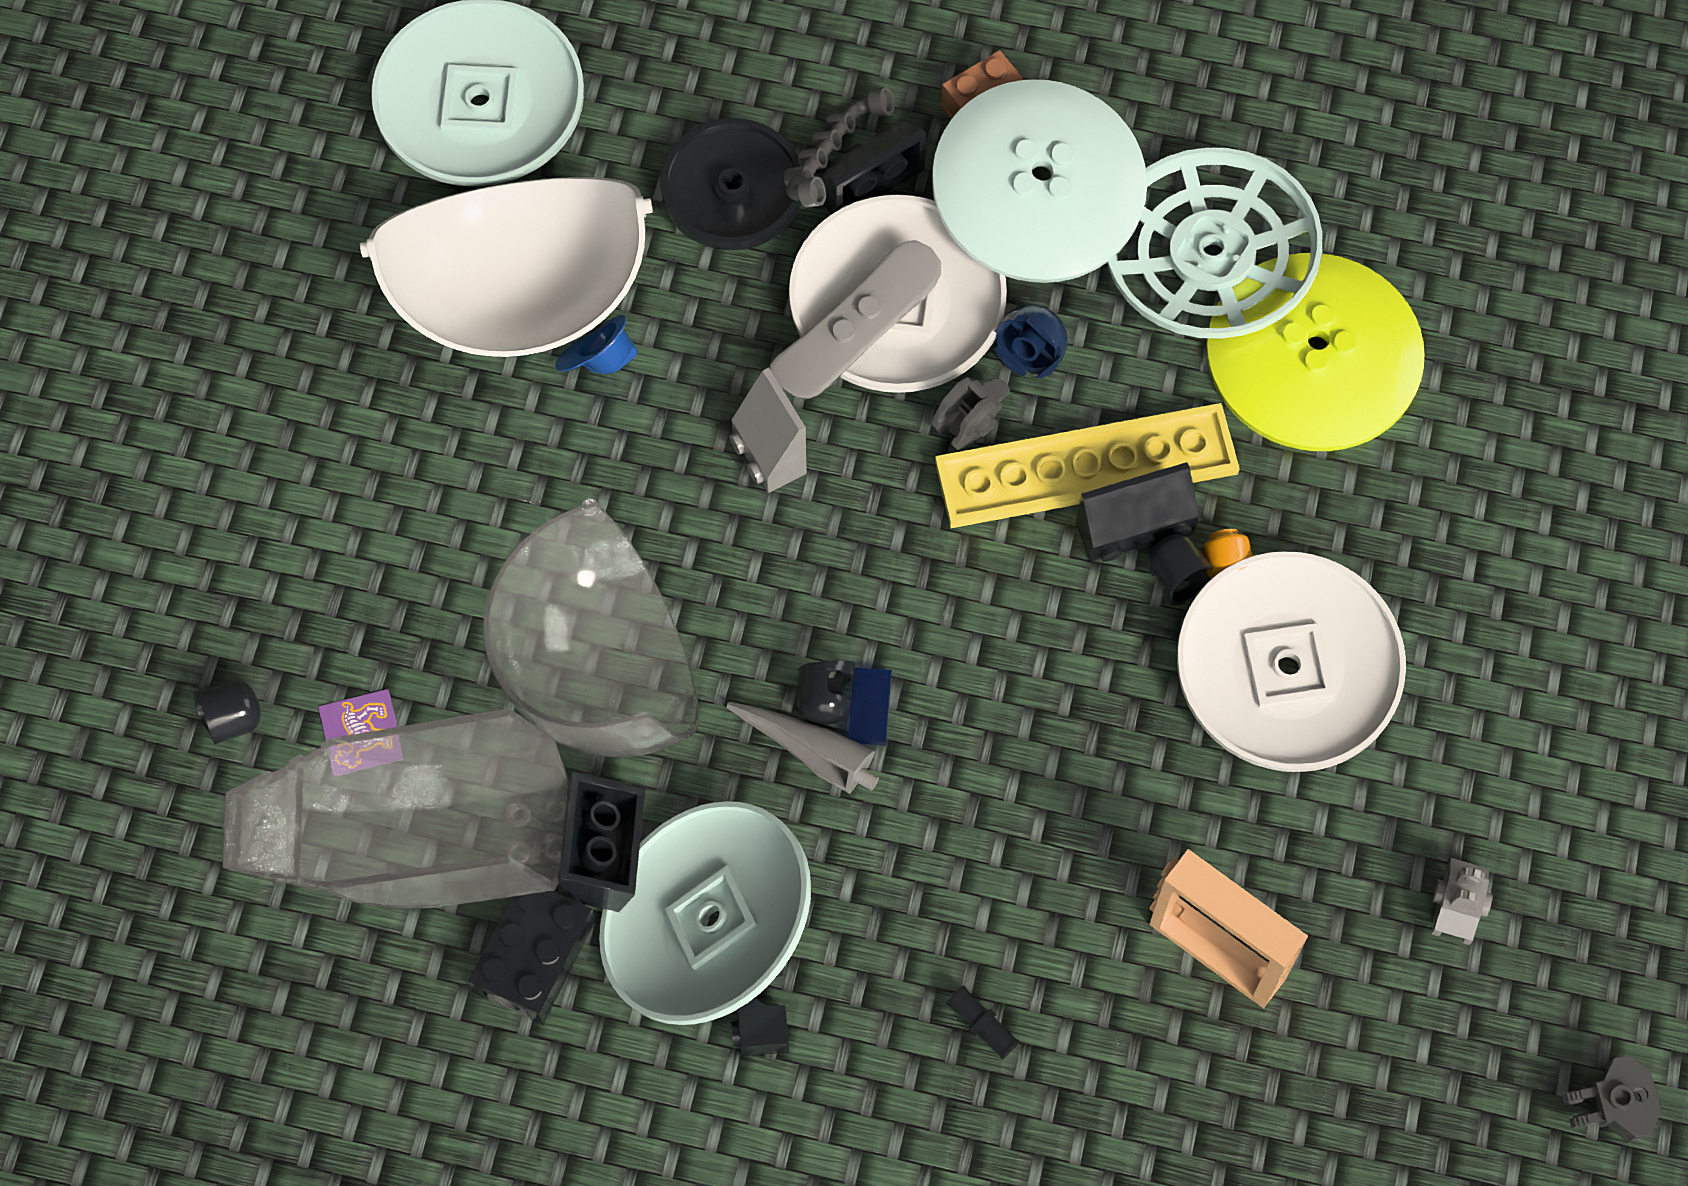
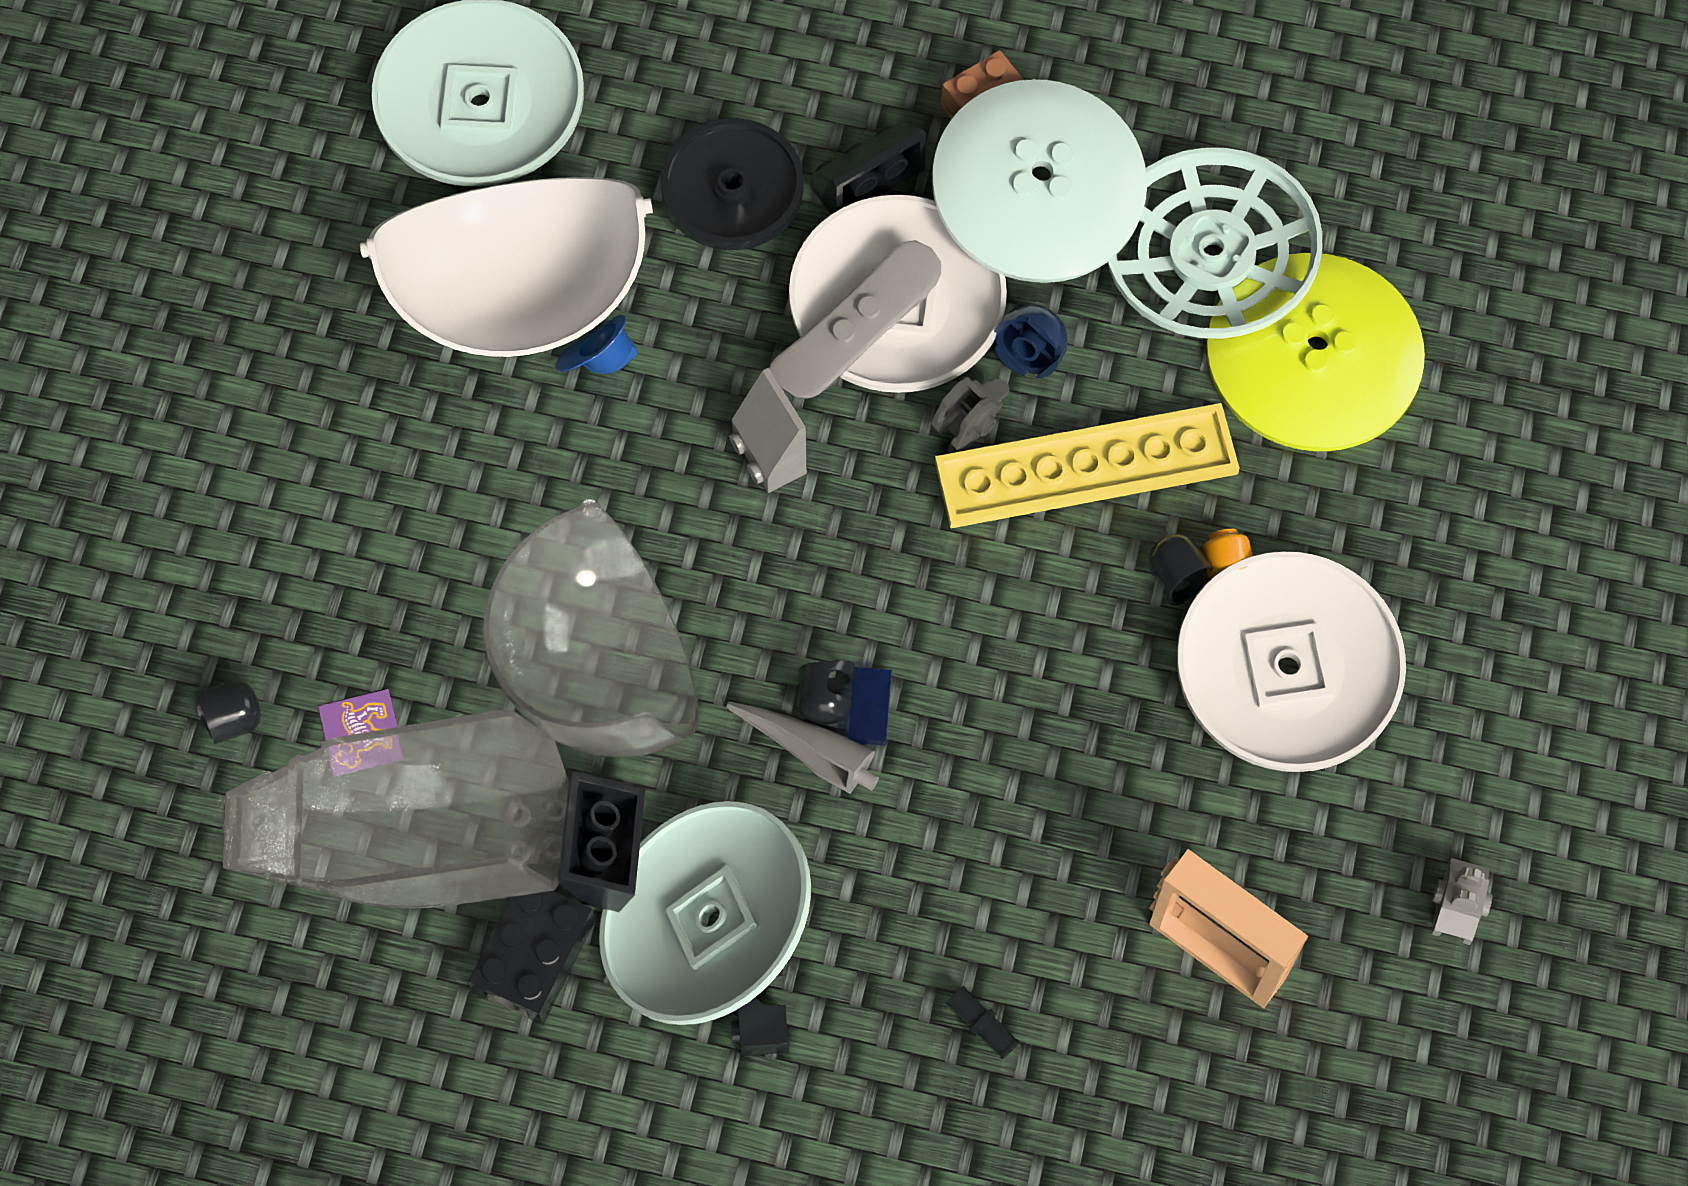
(800, 180): dark grey bar -> none
(1137, 512): black slope -> none
(1616, 1102): dark grey hinge -> none

